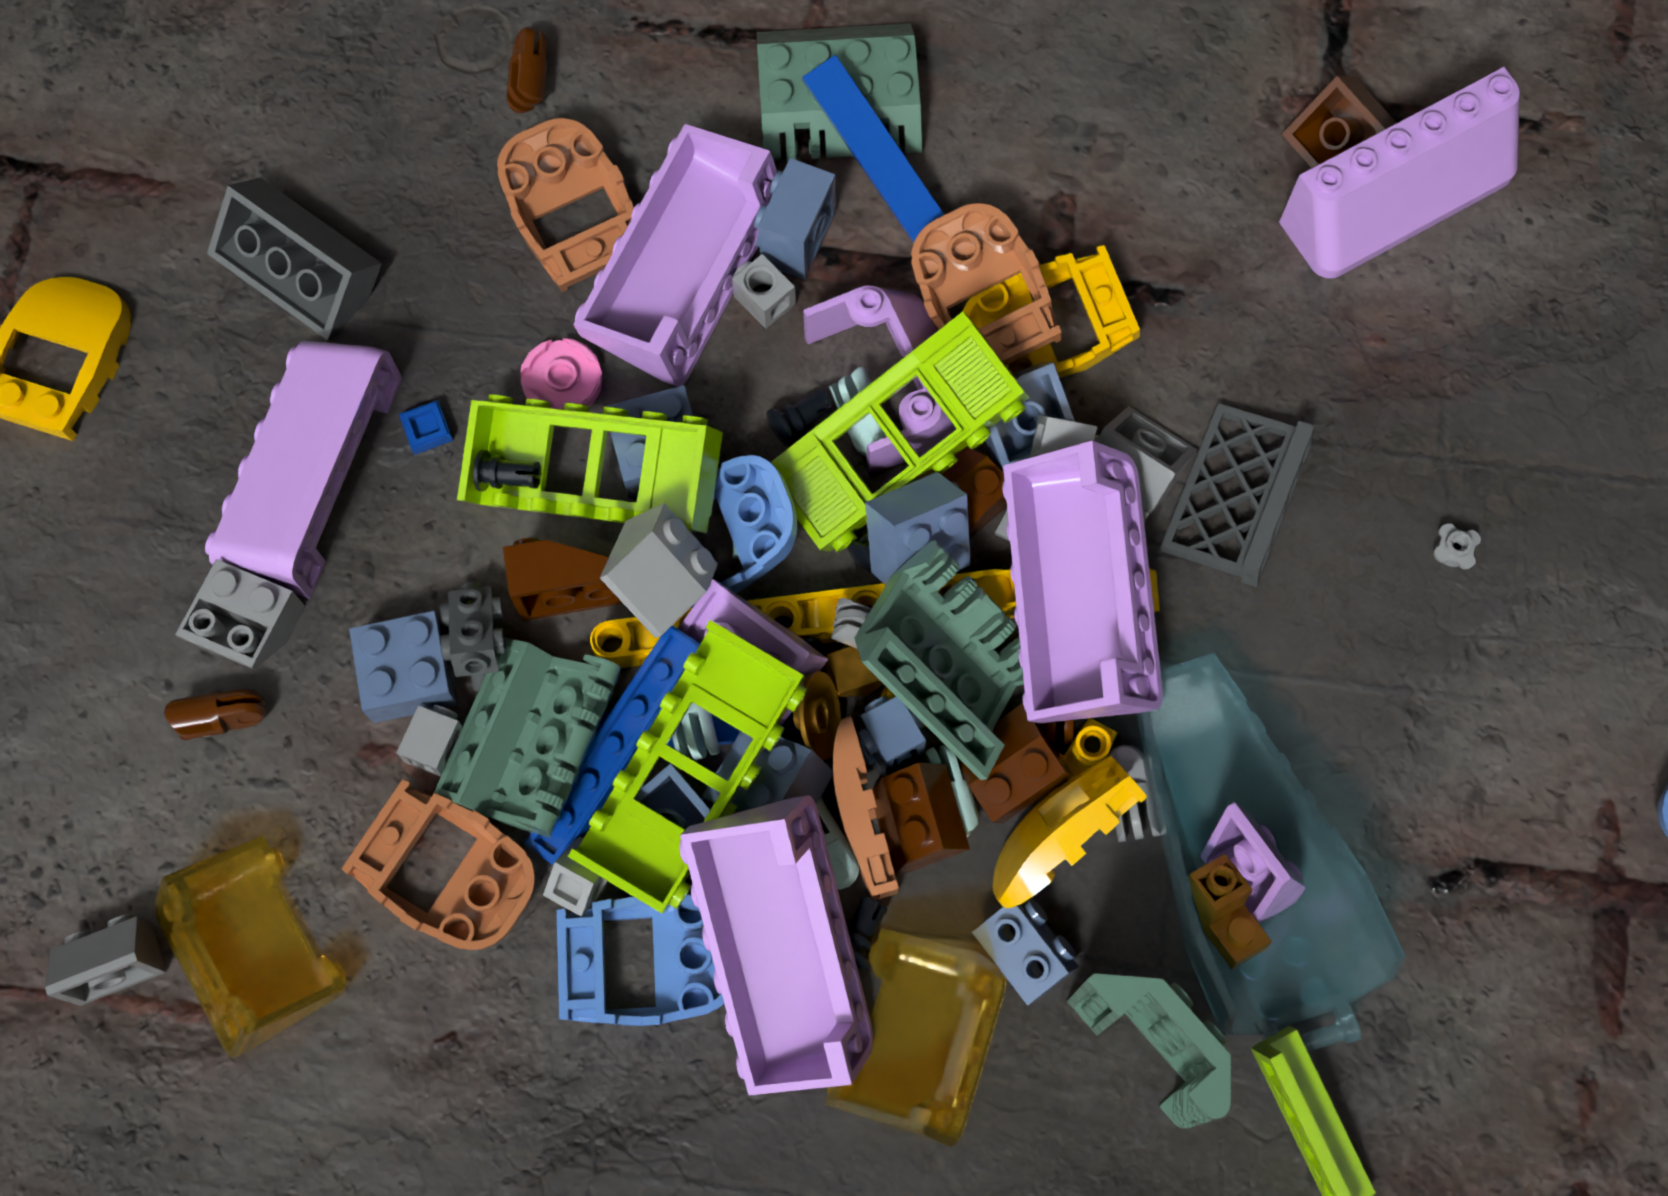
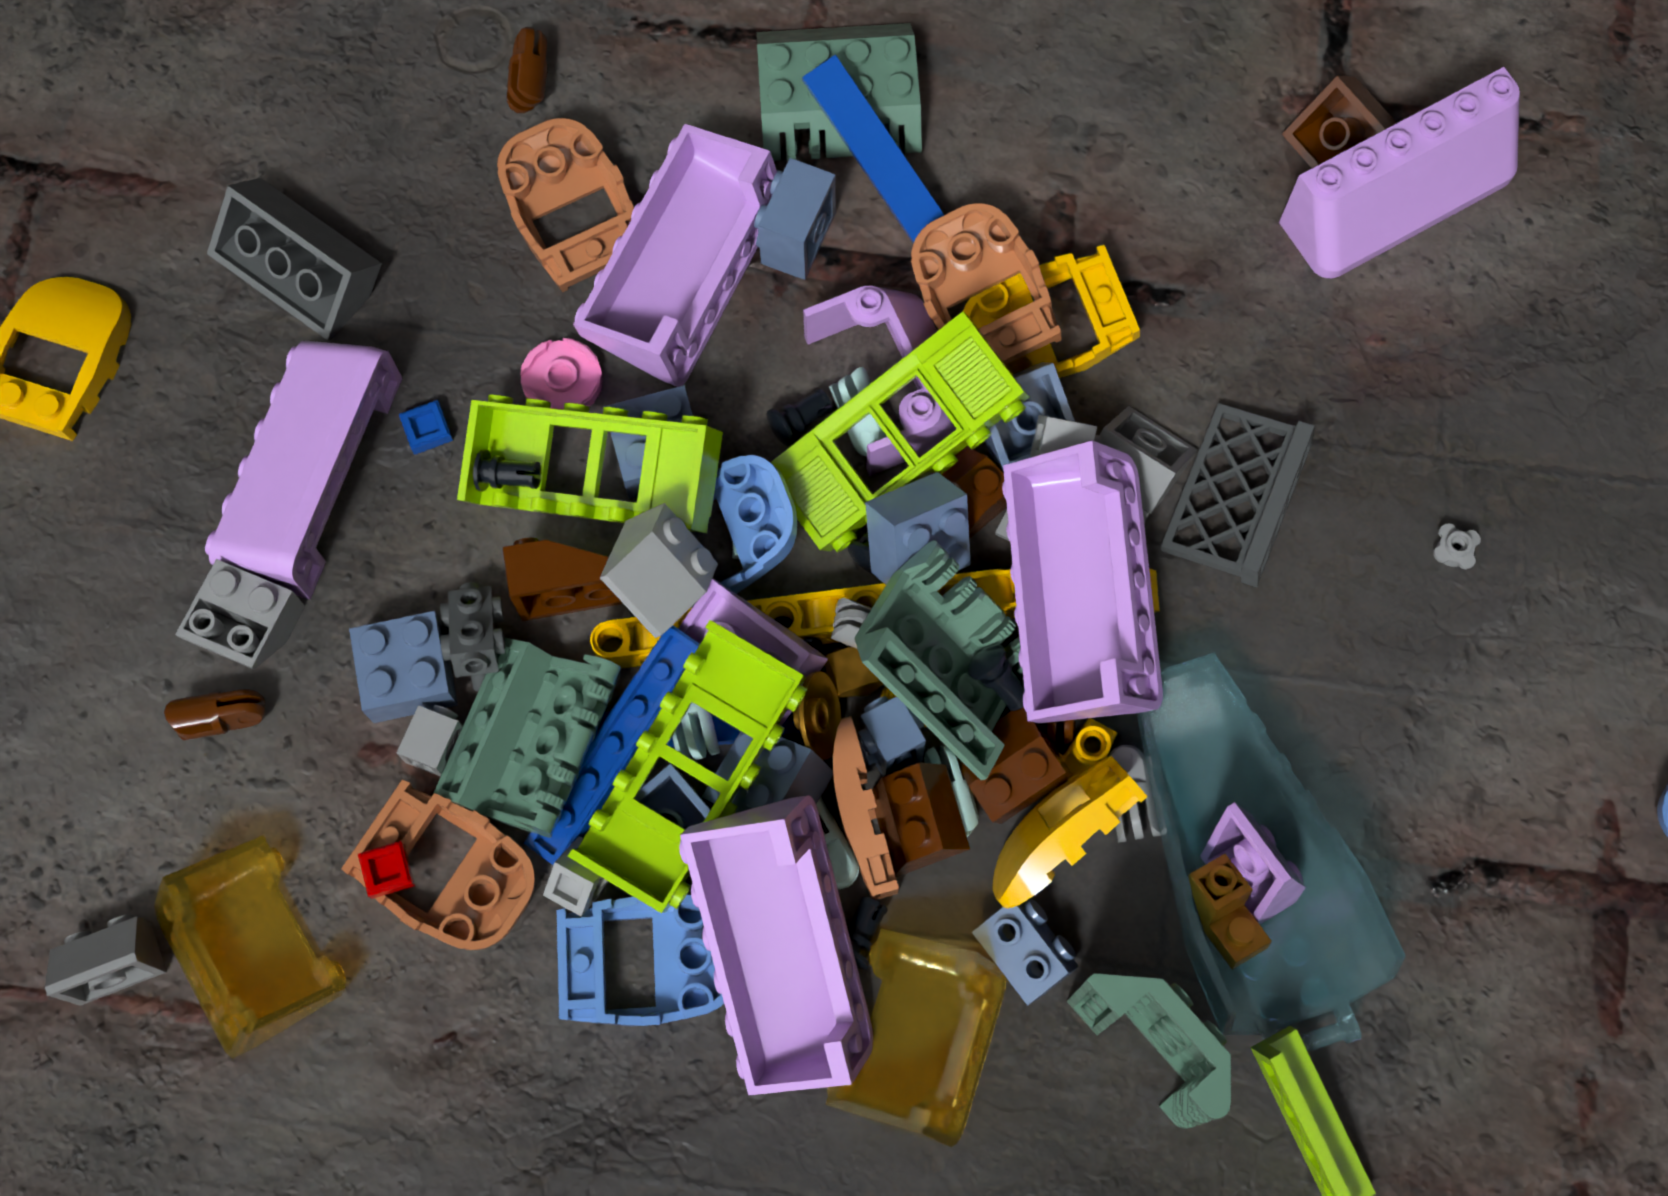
(386, 869): none -> red tile
(765, 306): light grey brick -> none
(996, 673): none -> black pin

